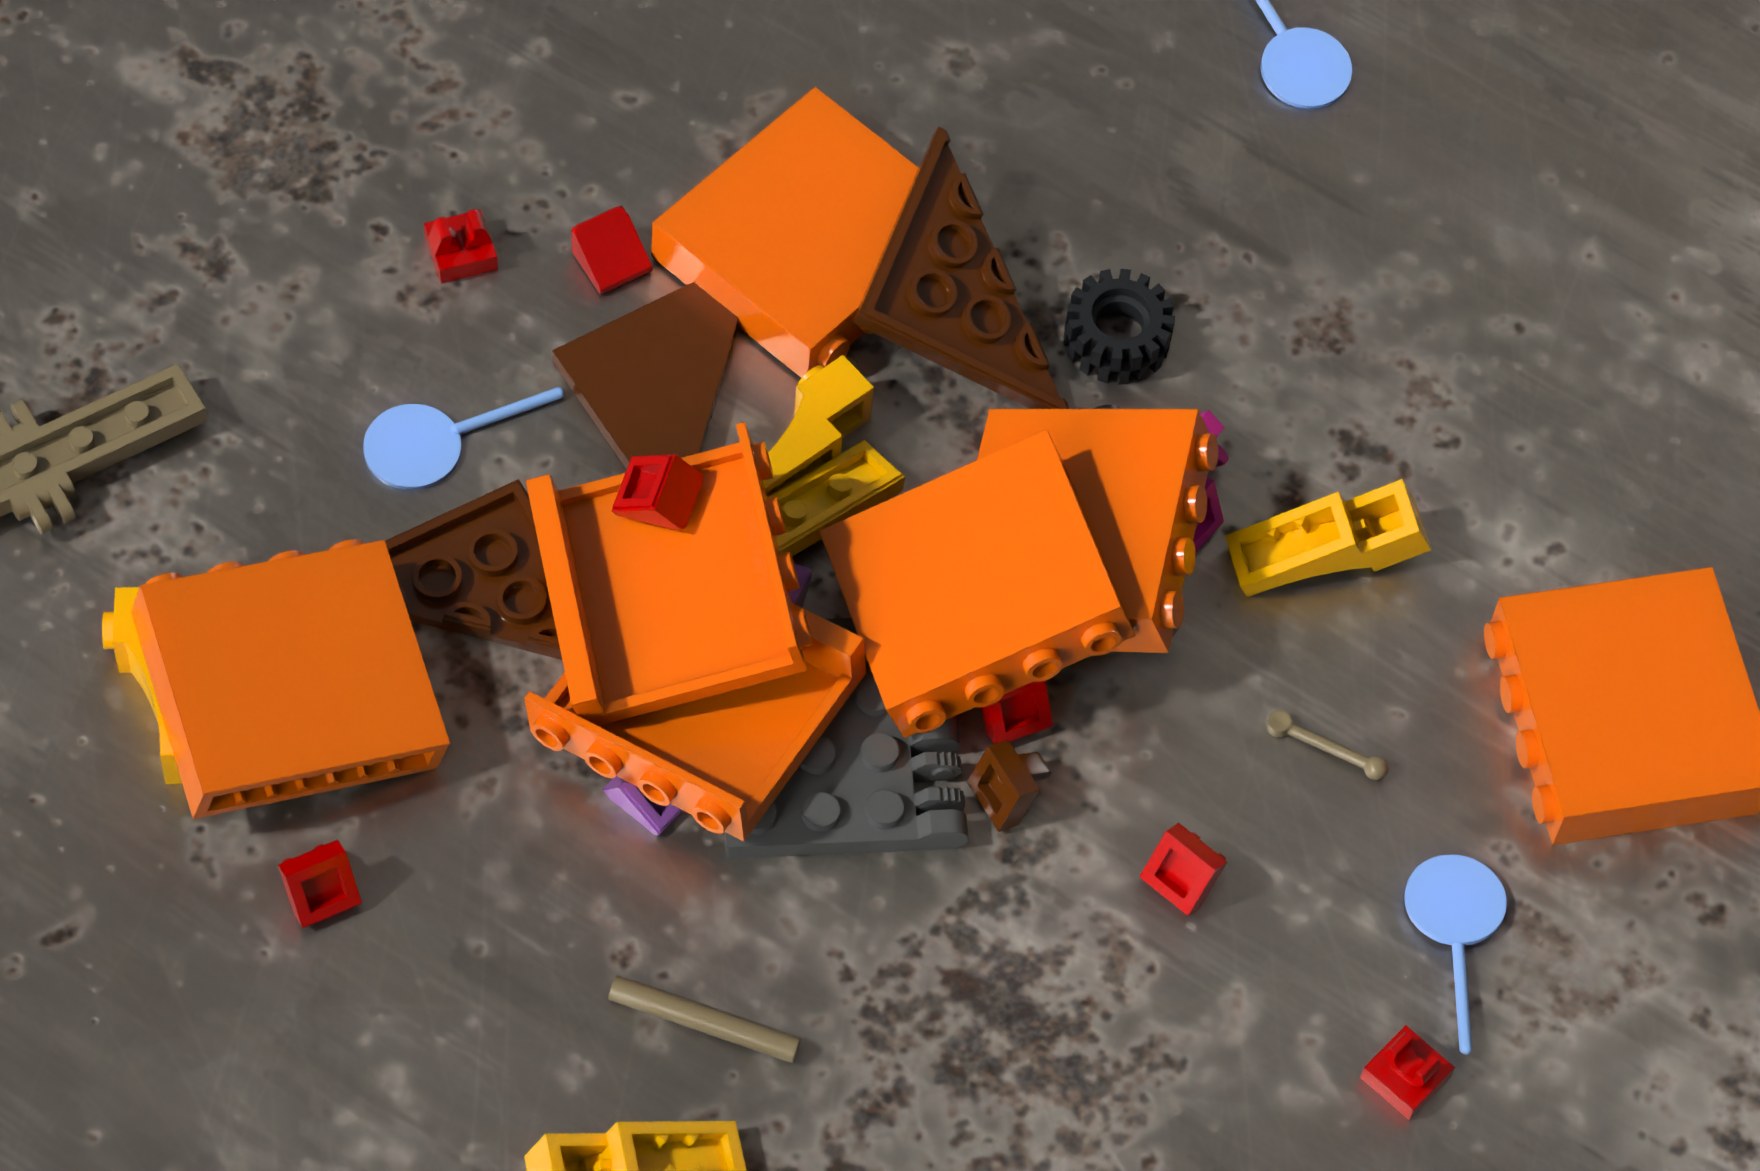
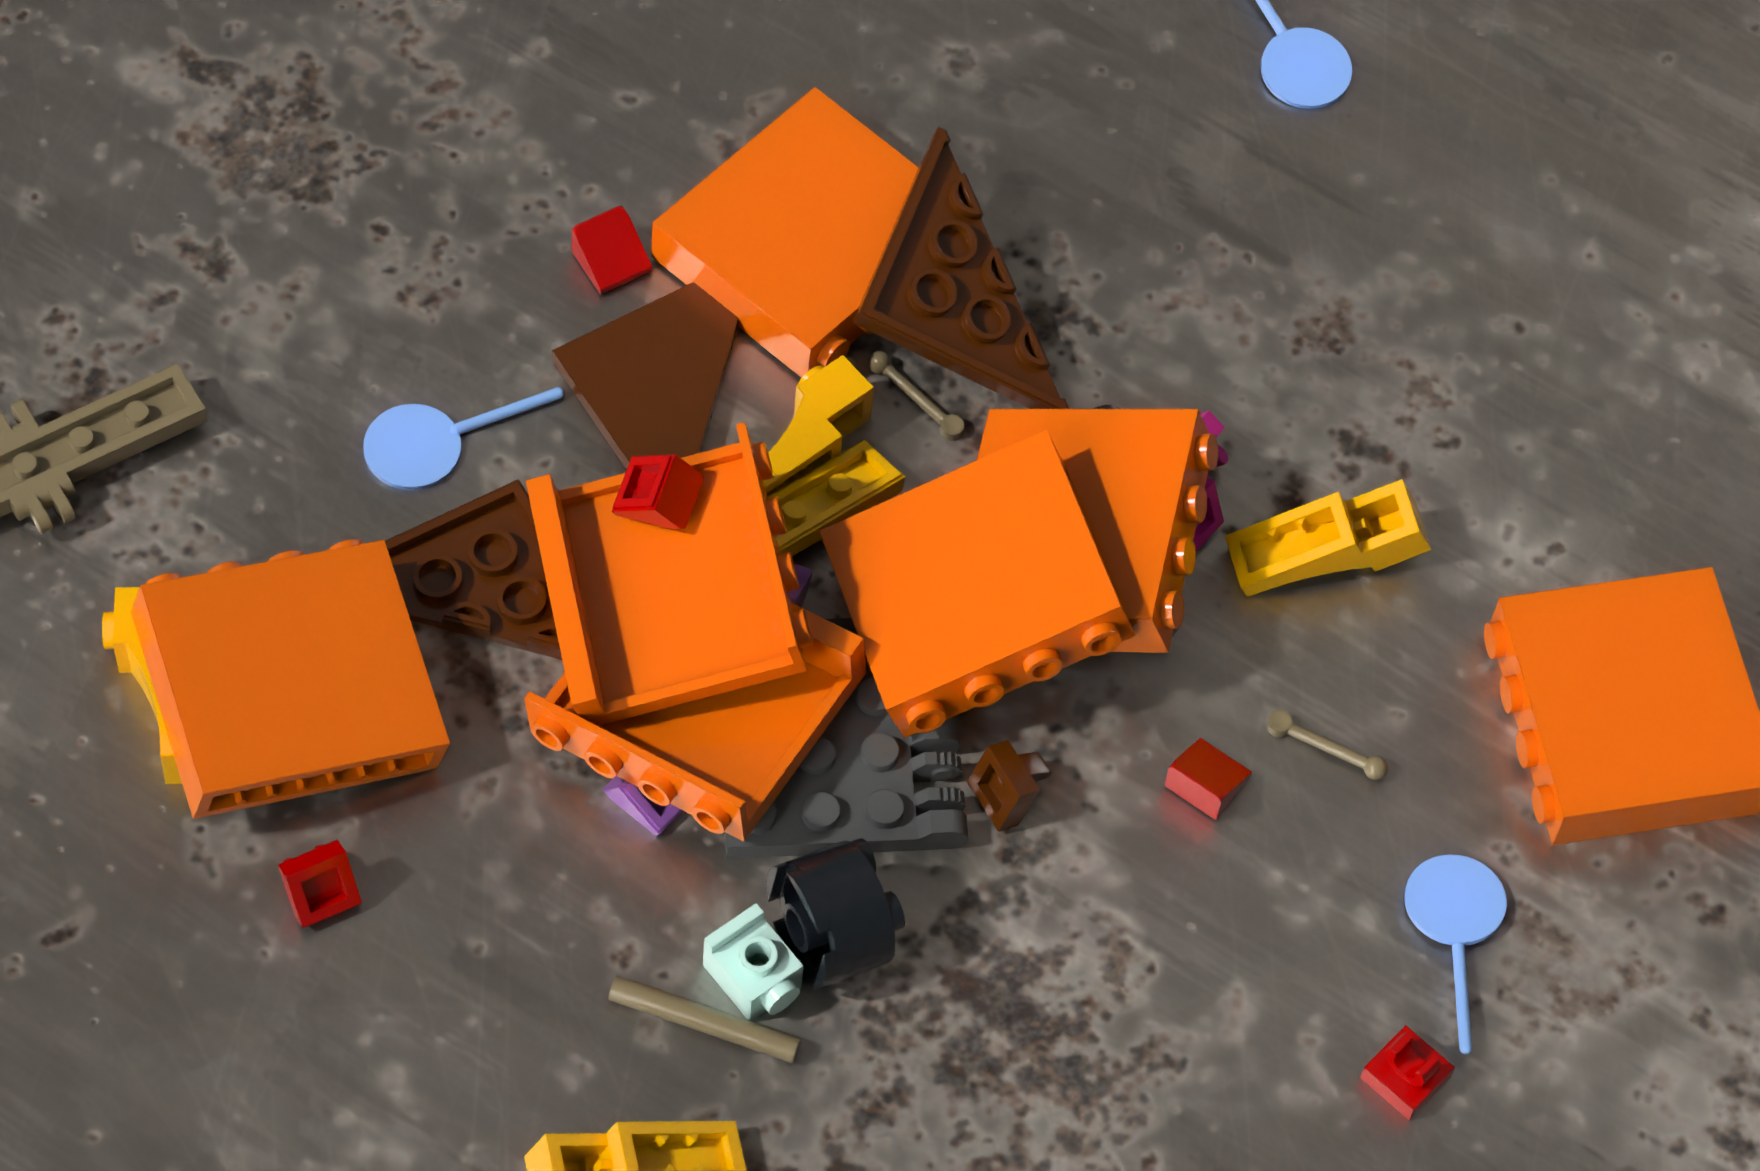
(460, 246): red tile -> none
(752, 987): none -> light aqua brick
(835, 912): none -> black brick
(950, 425): none -> dark tan hinge
(1018, 713): red tile -> none
(1119, 298): black tyre -> none
(1183, 869): tile -> none
(1206, 778): none -> red slope

